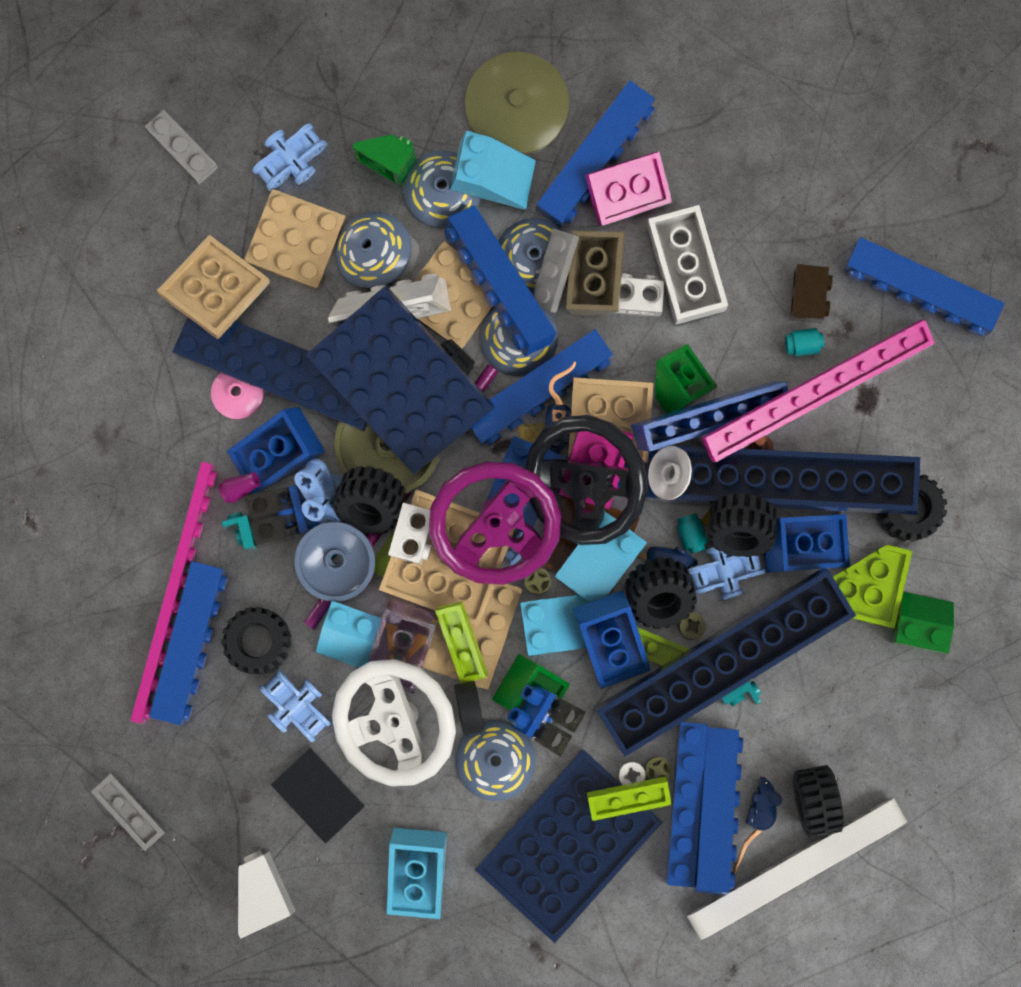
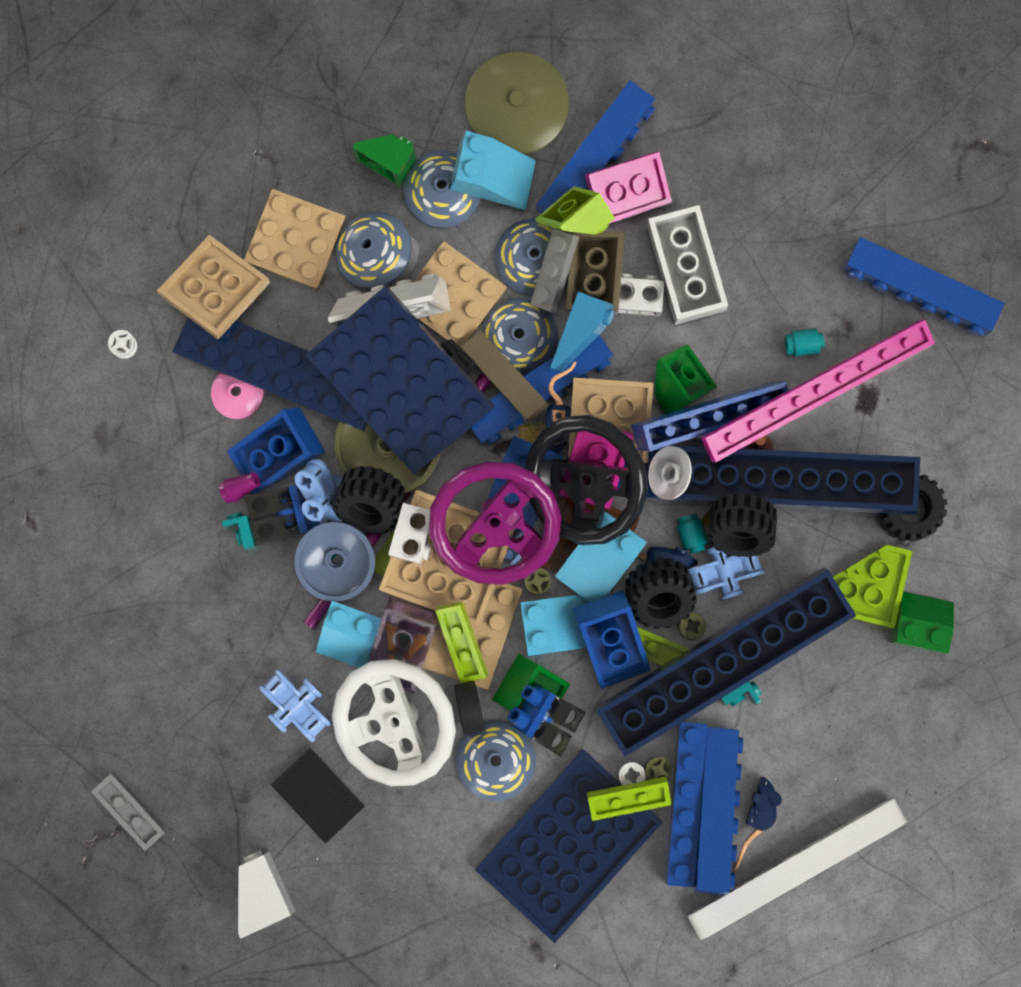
(119, 340): none -> white wheel
(181, 147): light grey plate -> none
(185, 554): dark pink plate -> none
(187, 644): blue brick -> none
(233, 636): black tyre -> none
(296, 151): light blue axle -> none
(416, 873): medium azure slope -> none
(499, 281): blue brick -> none
(504, 376): none -> dark tan tile
(578, 212): none -> lime slope
(583, 326): none -> dark azure slope
(809, 543): blue slope -> none
(810, 293): dark brown brick -> none
(818, 801): black tyre -> none

